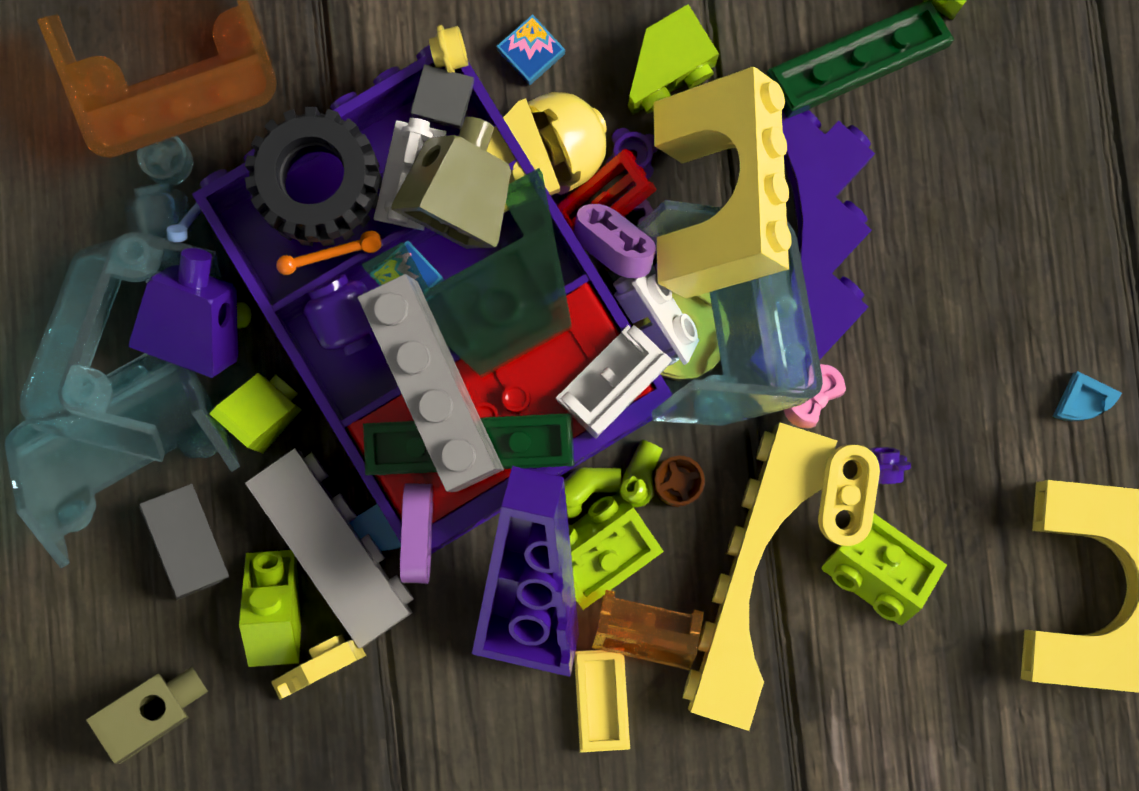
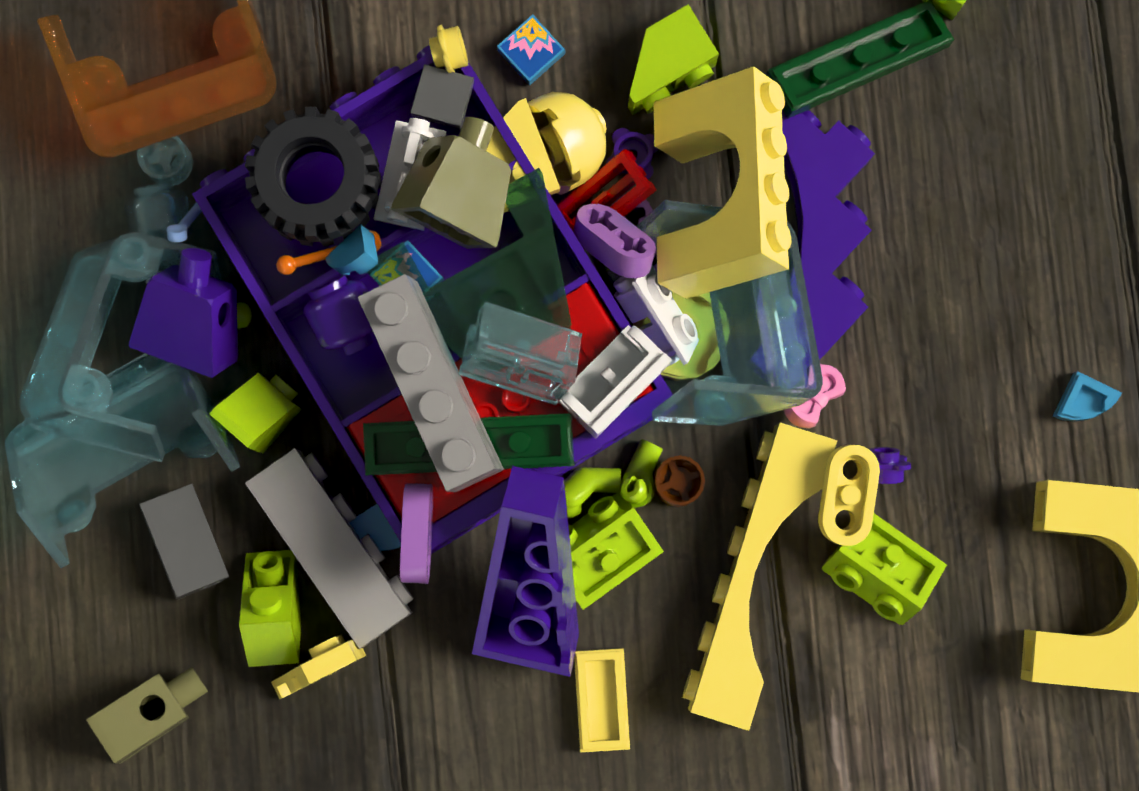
(354, 253): none -> dark azure tile
(521, 354): none -> clear light blue hinge
(647, 632): clear orange hinge -> none

